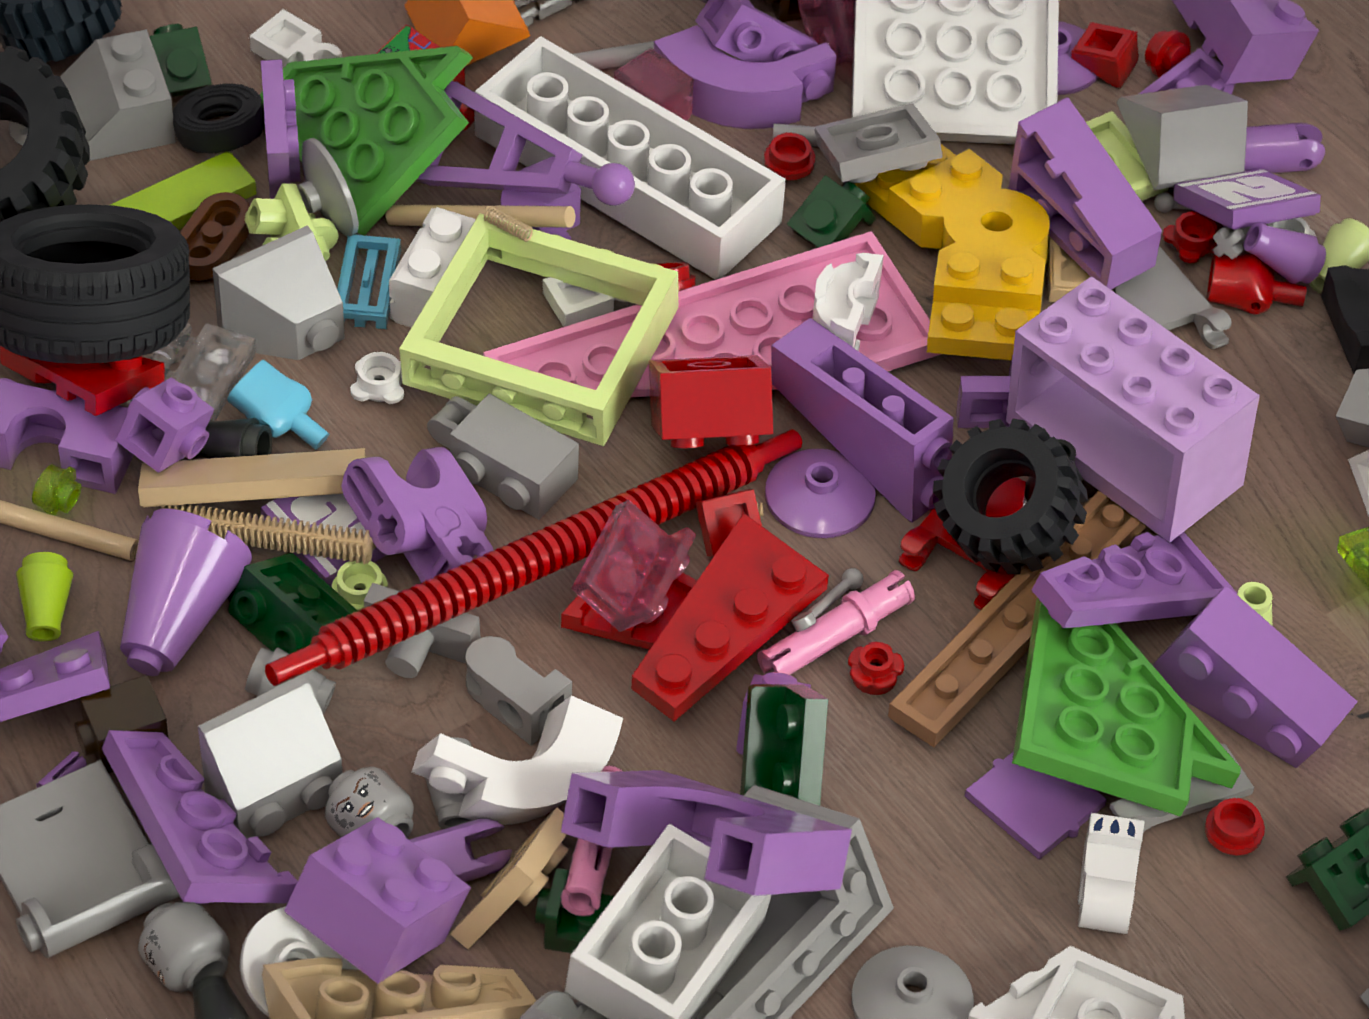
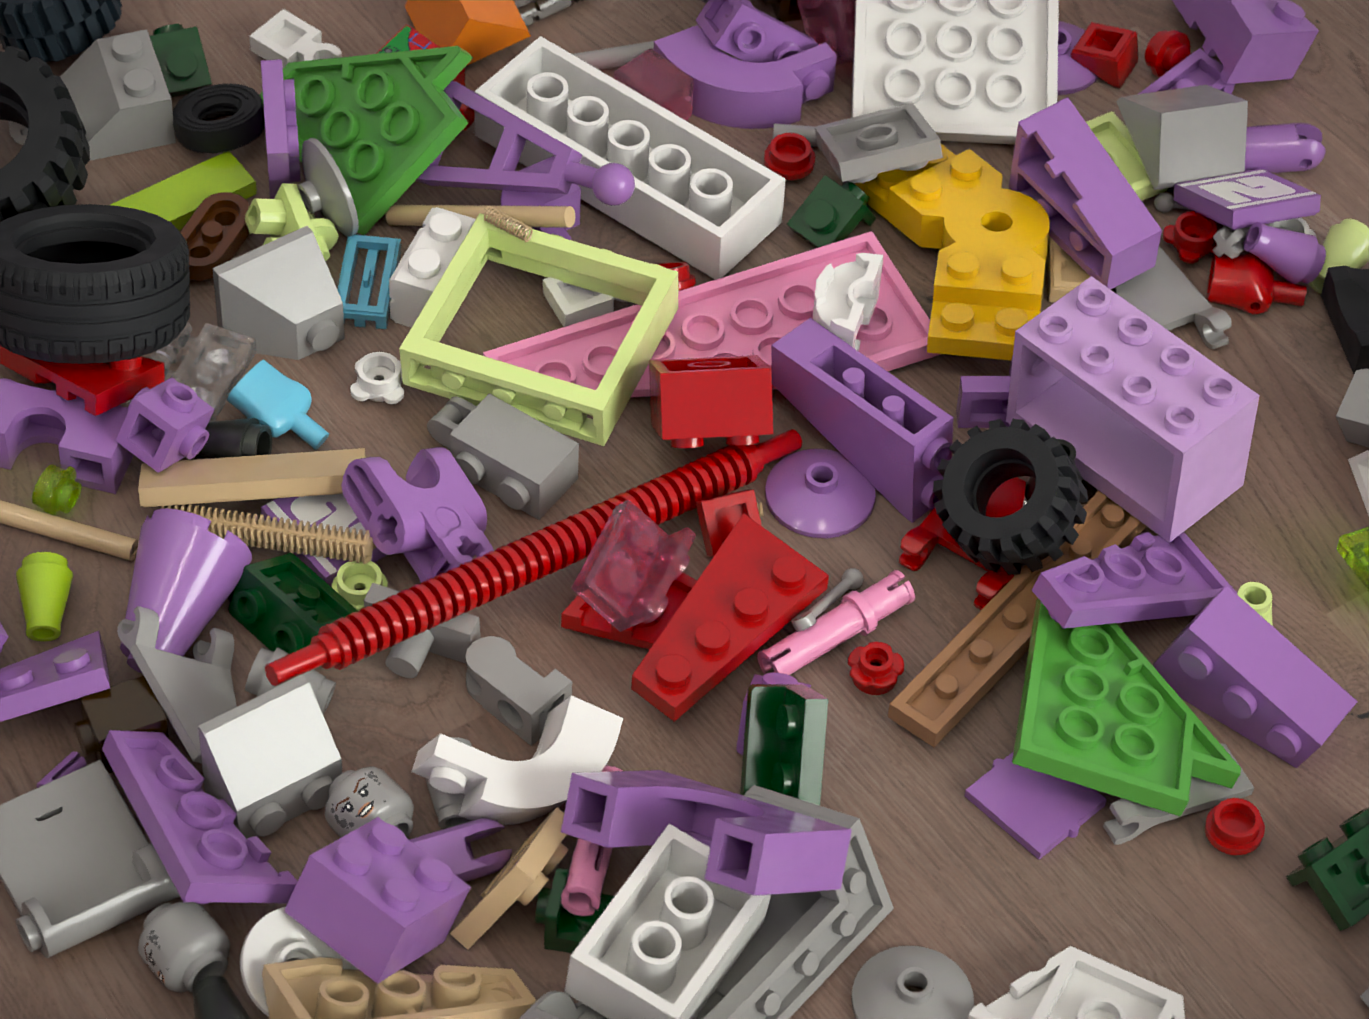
(185, 687): none -> light grey flag
(1109, 872): white leg -> none

